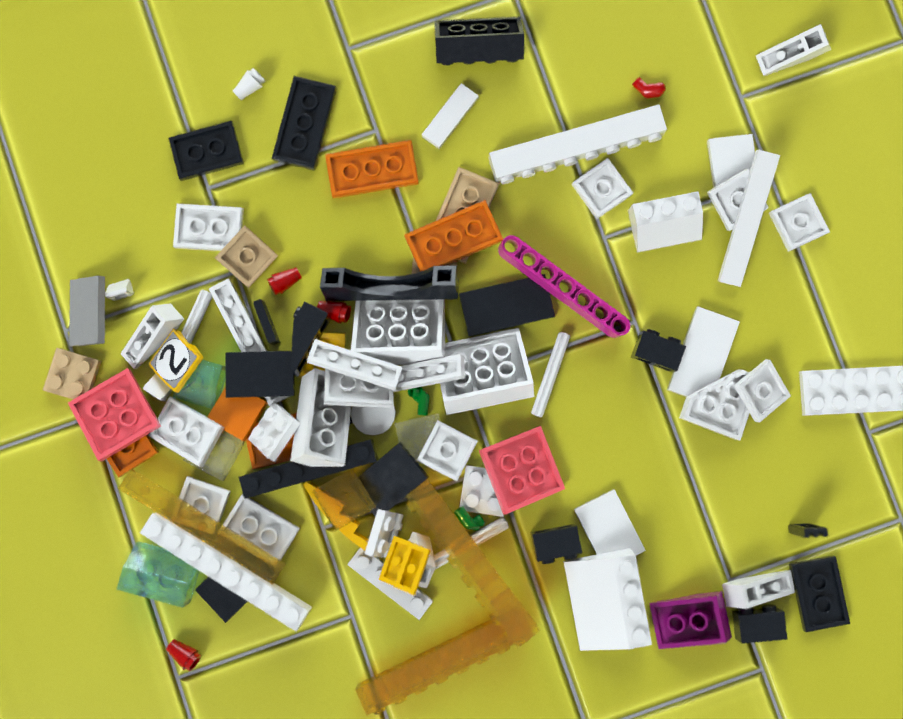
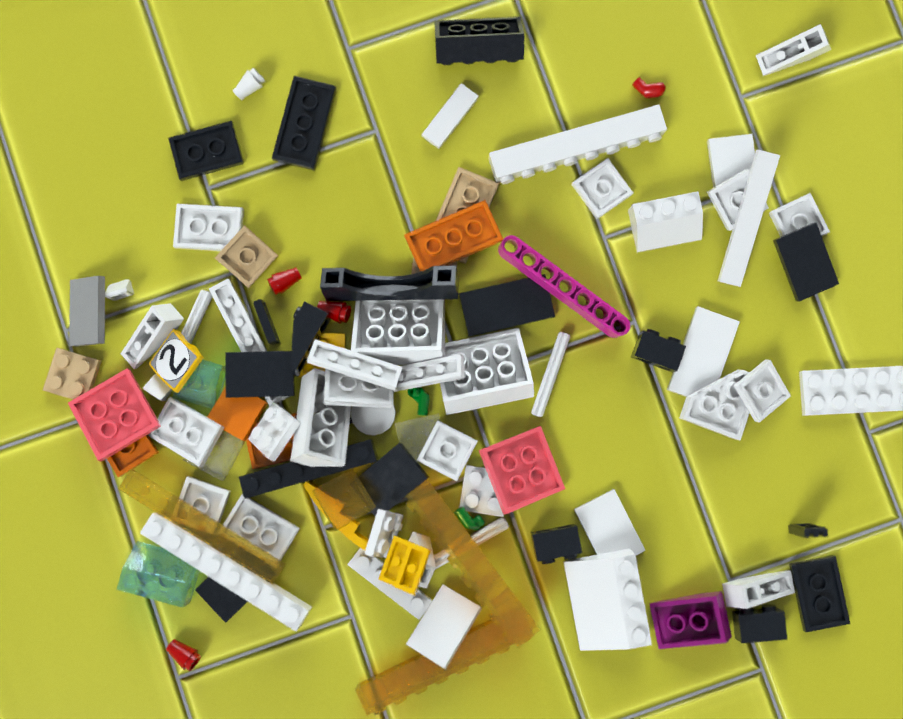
(371, 169): orange tile -> none
(444, 626): none -> white tile
(806, 262): none -> black tile

